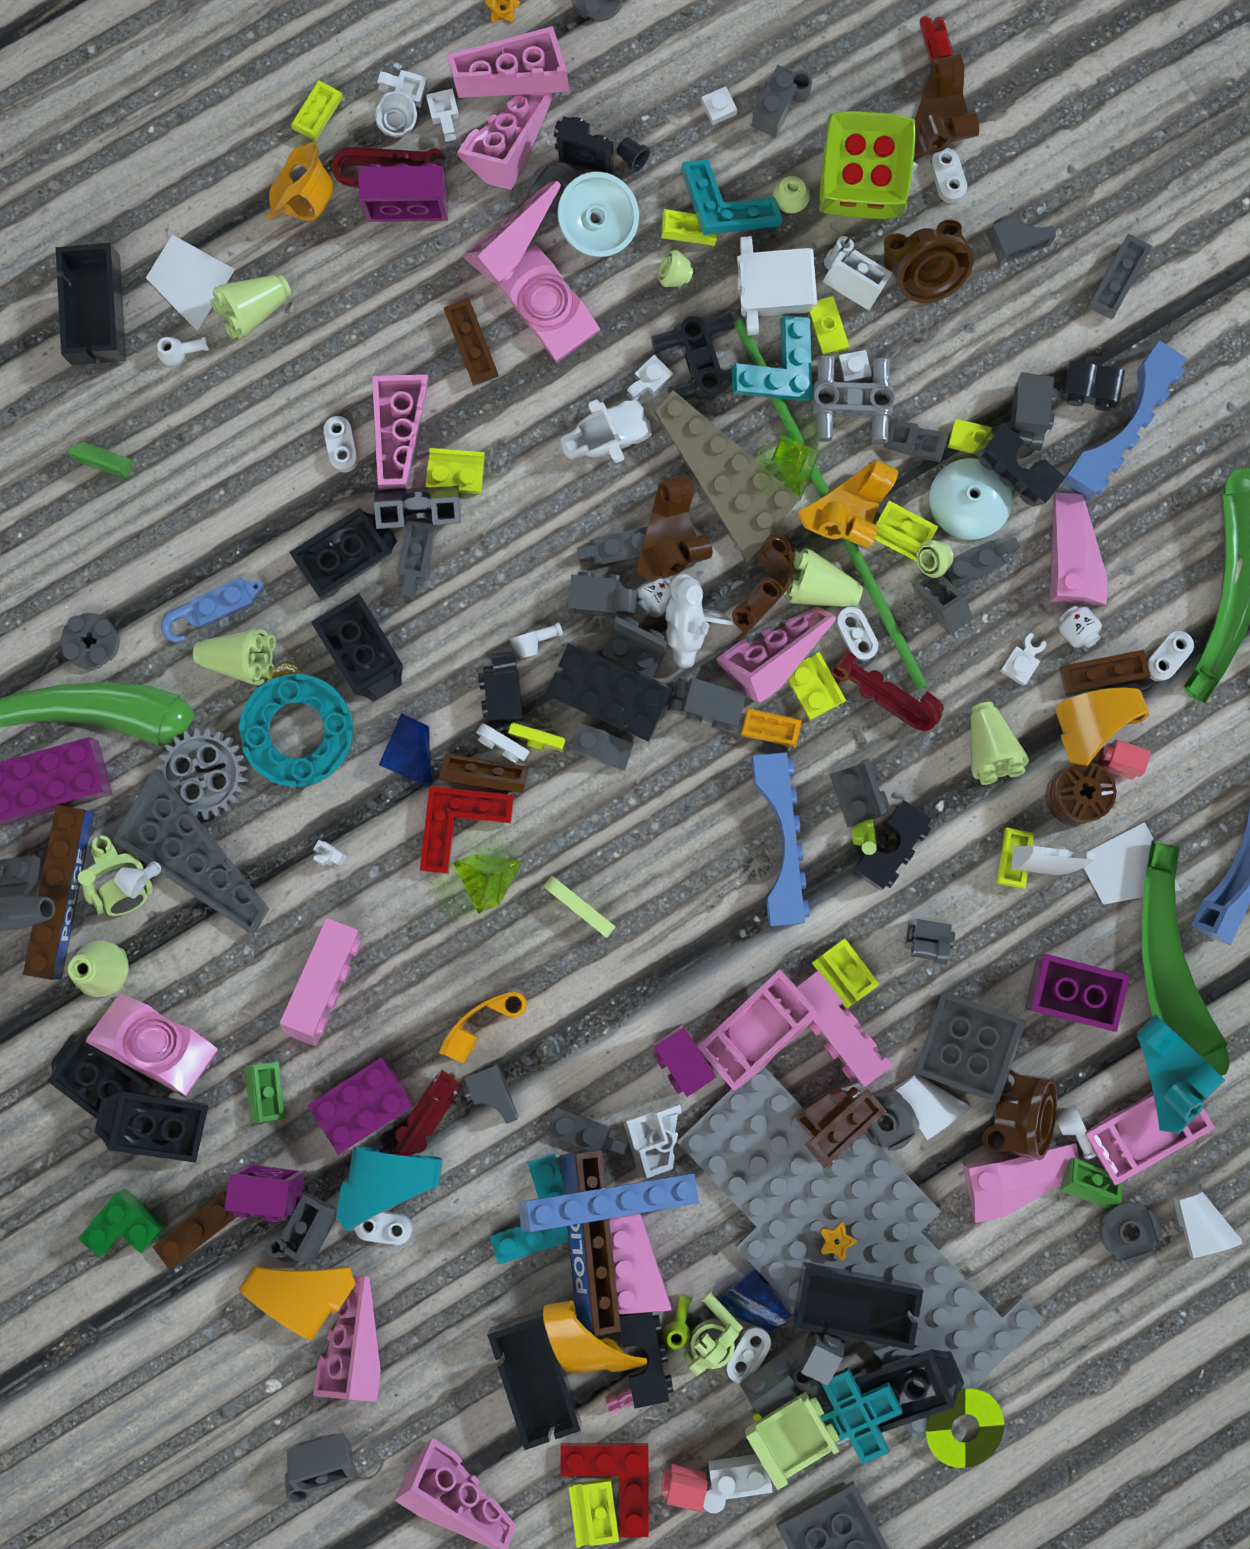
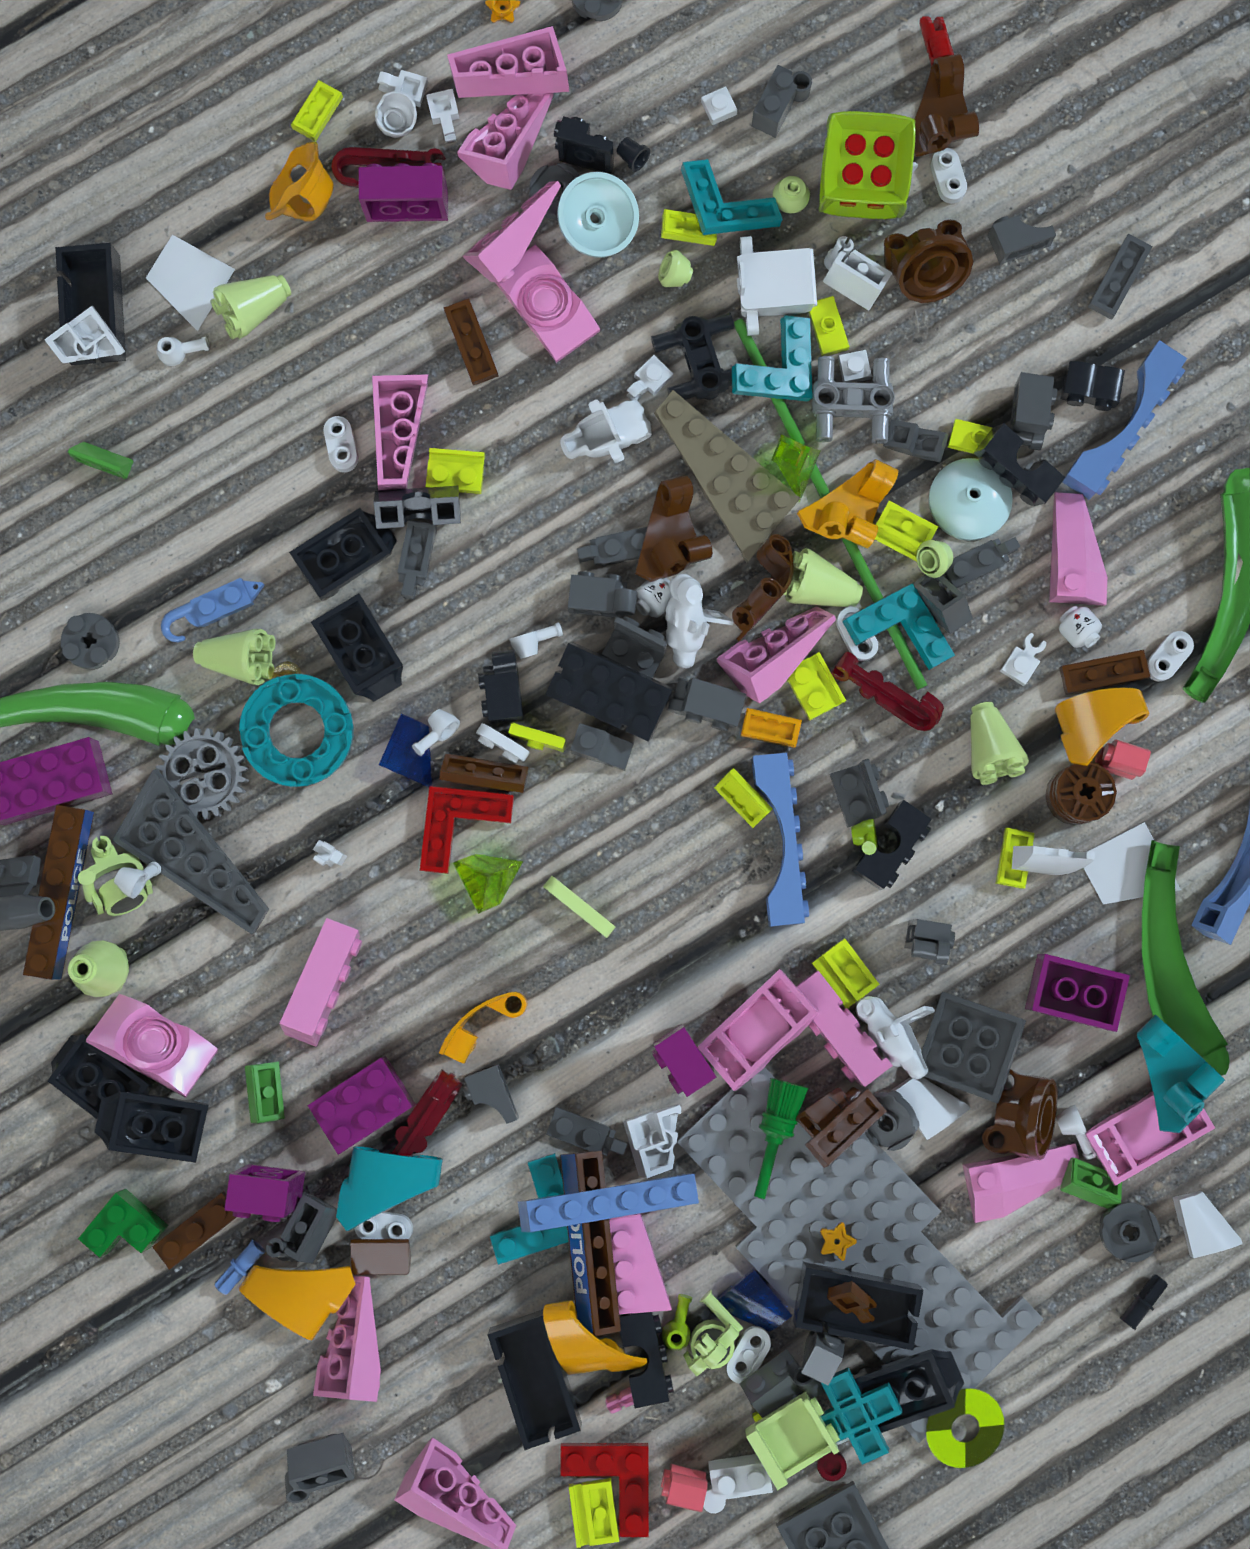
(84, 339): none -> white slope
(239, 1267): none -> medium blue axle
(380, 1256): none -> slope
(442, 725): none -> white bar
(743, 798): none -> neon yellow plate
(778, 1124): none -> green piece
(832, 1466): none -> dark red tile
(851, 1298): none -> reddish brown plate
(894, 1034): none -> white piece
(910, 610): none -> teal plate
(1144, 1301): none -> black axle

